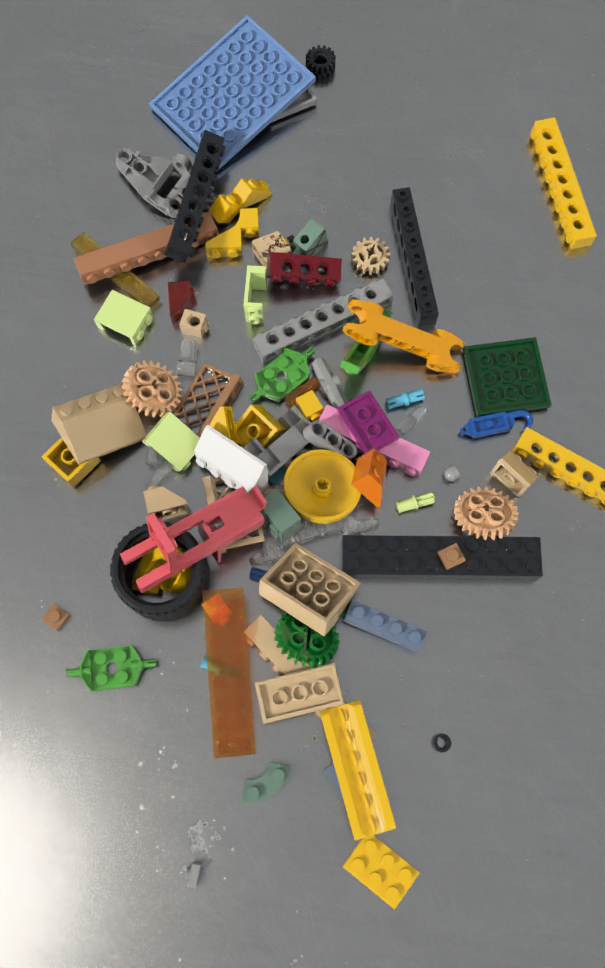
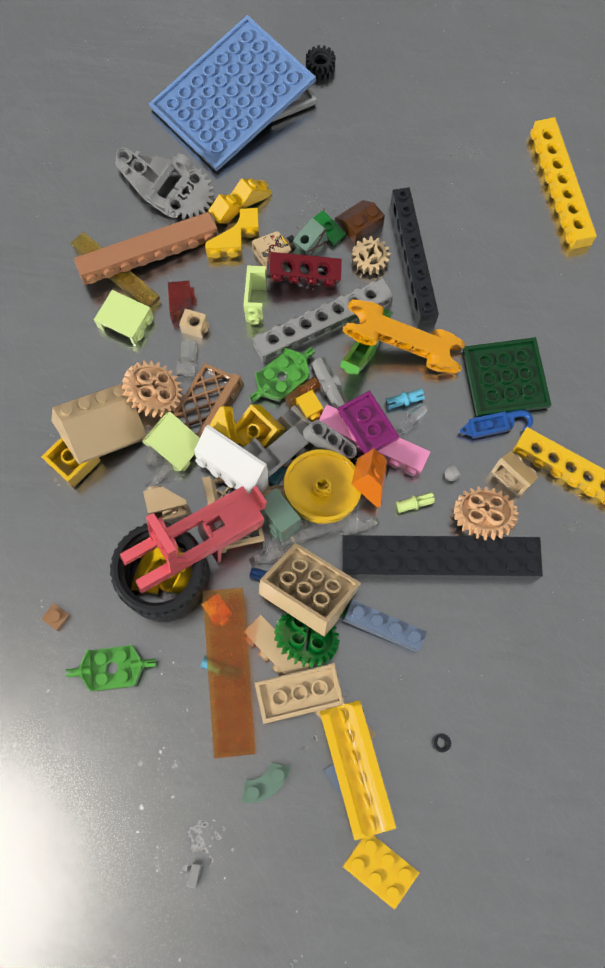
(198, 184): black brick -> none
(333, 230): none -> green plate
(361, 220): none -> reddish brown slope
(451, 556): medium nougat plate -> none

